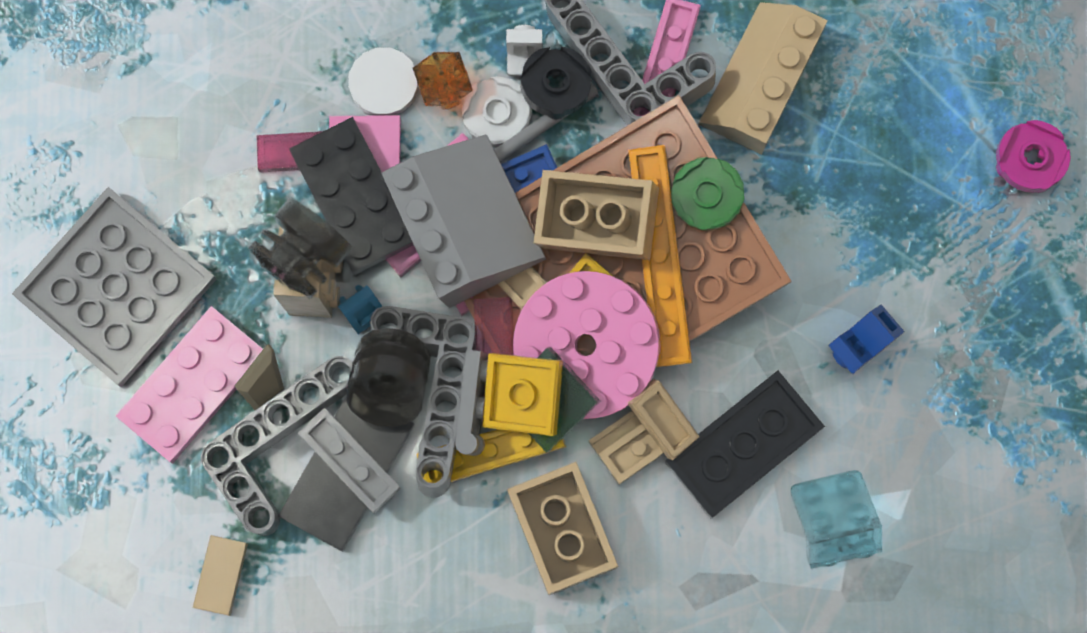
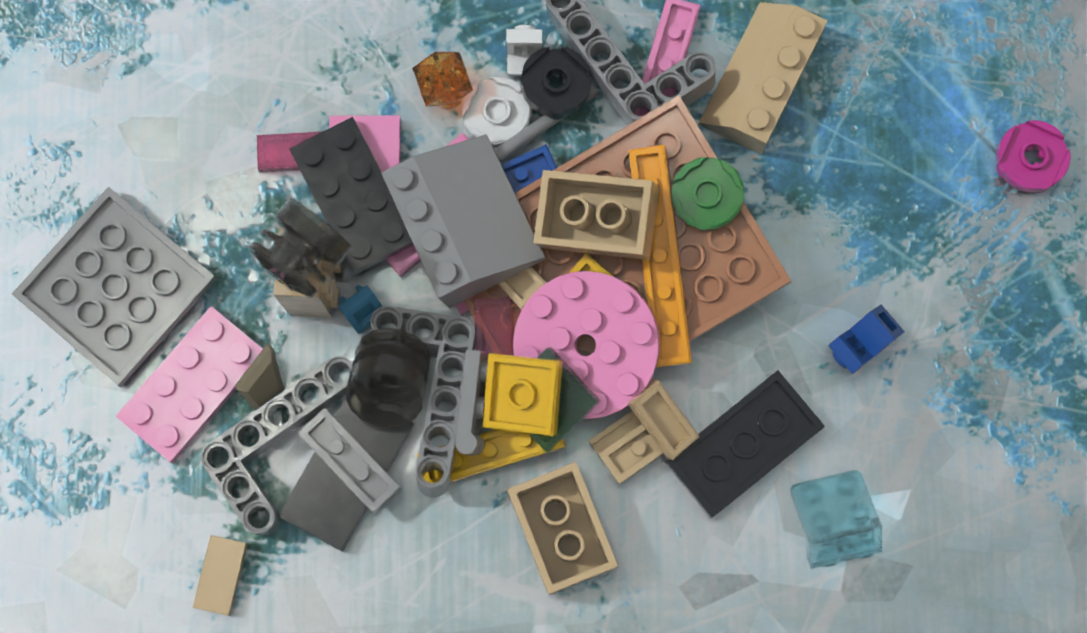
(383, 82): white tile -> none

